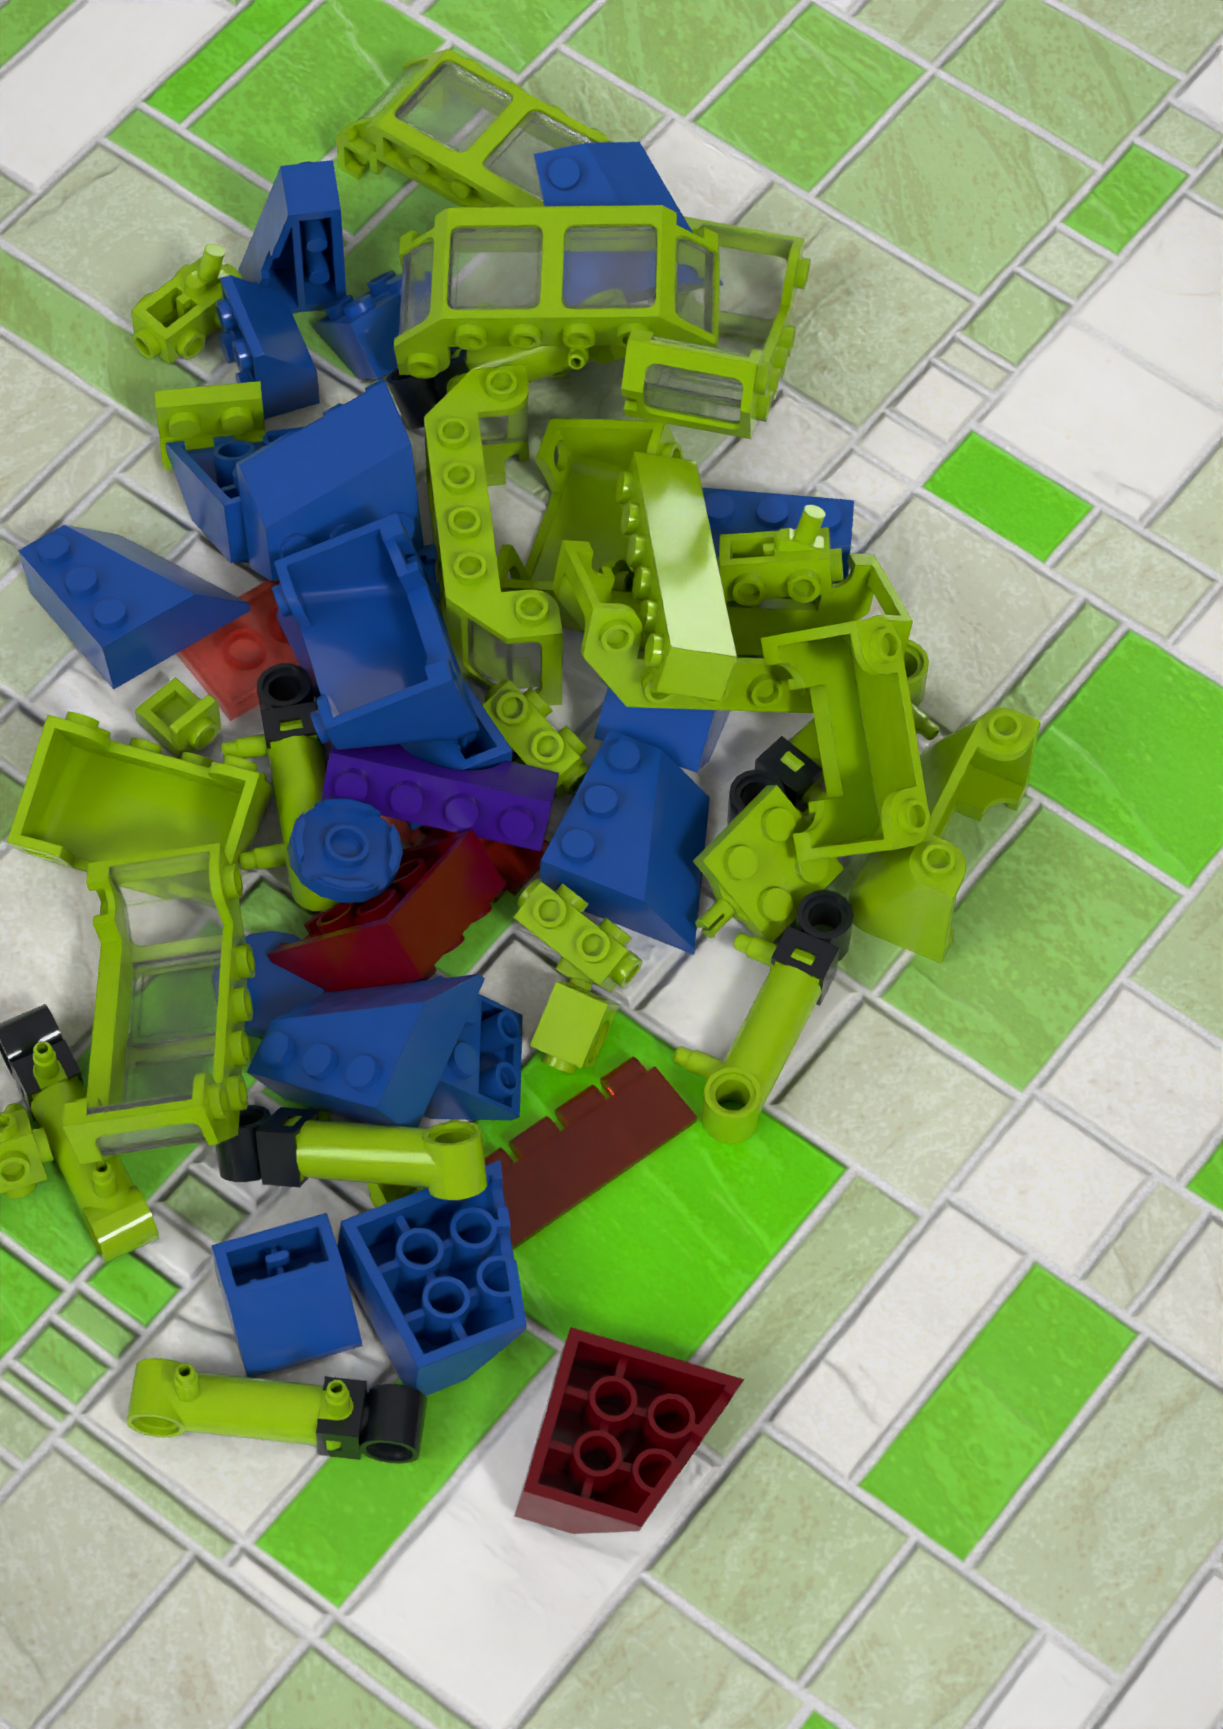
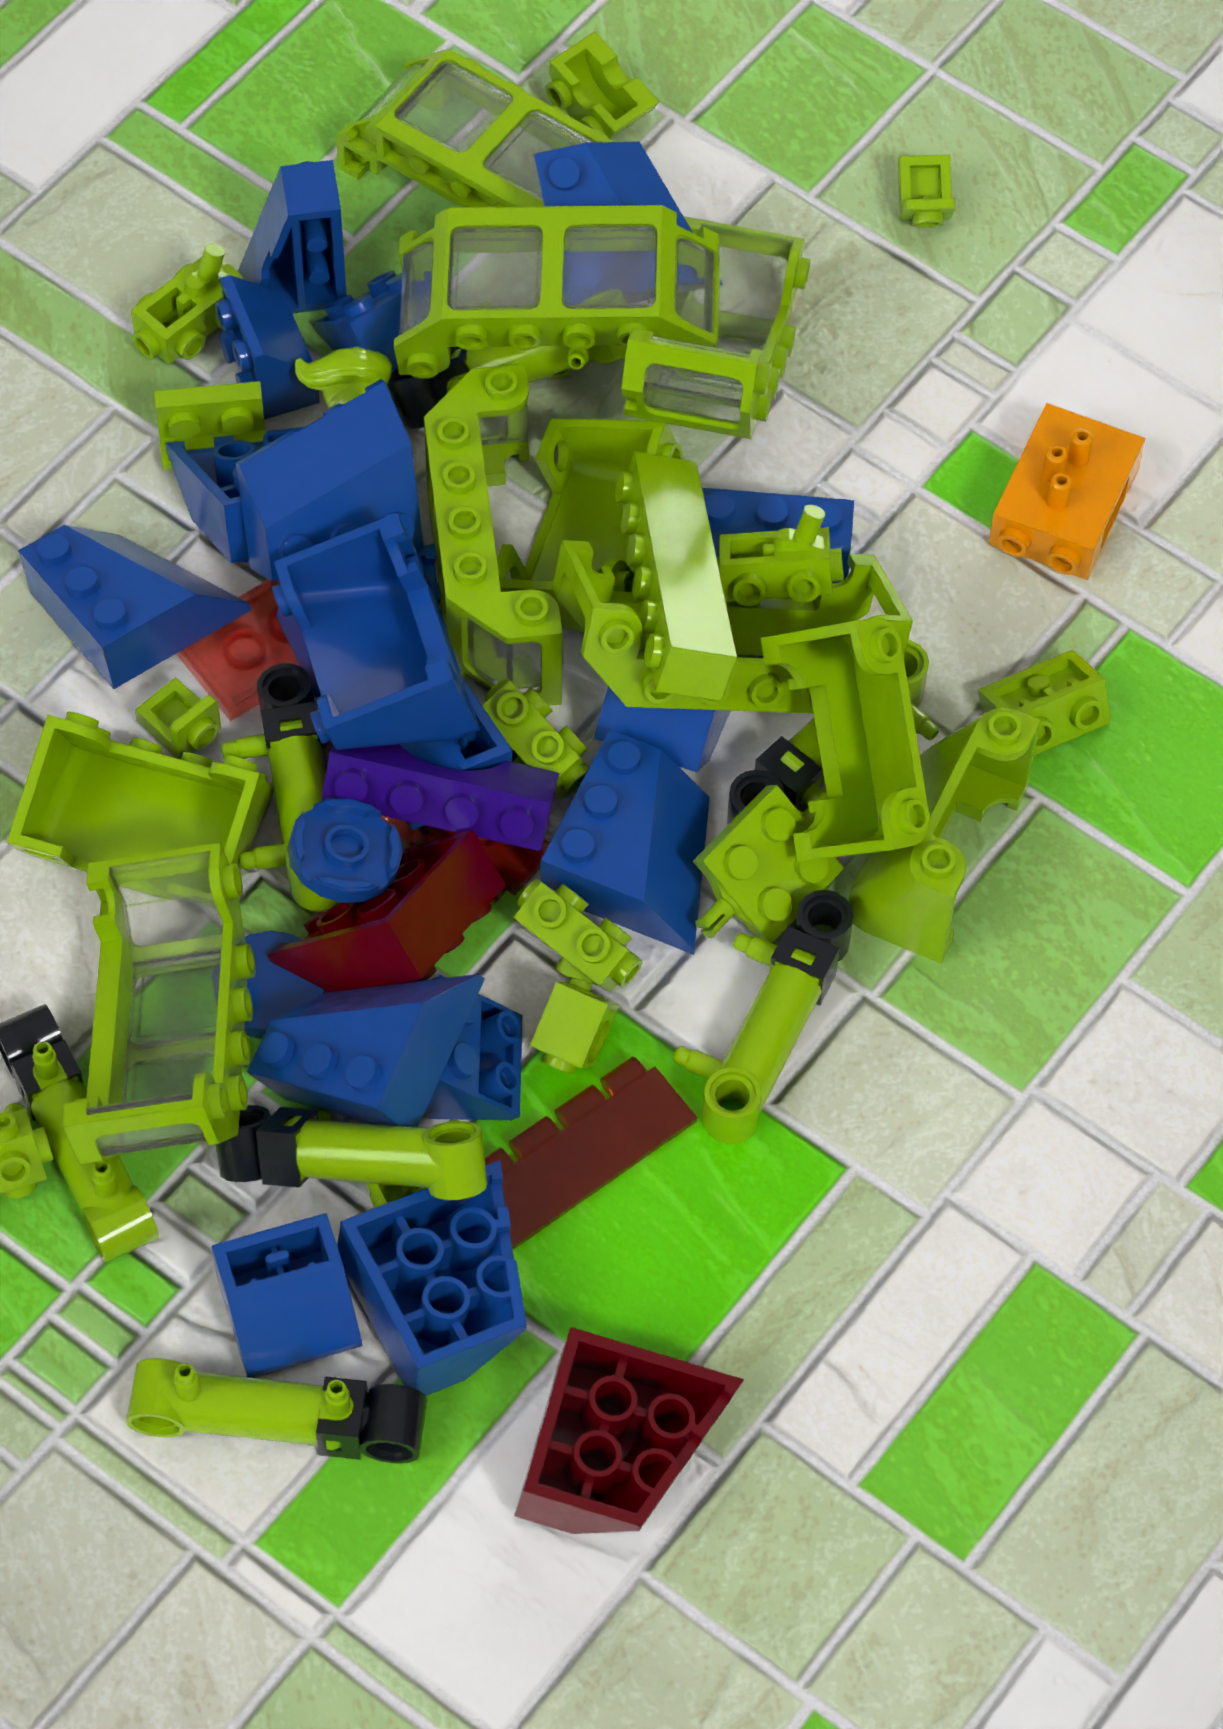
(344, 373): none -> lime hair
(595, 89): none -> lime cylinder
(925, 189): none -> lime bracket
(1059, 692): none -> lime bracket
(1066, 491): none -> light orange piece

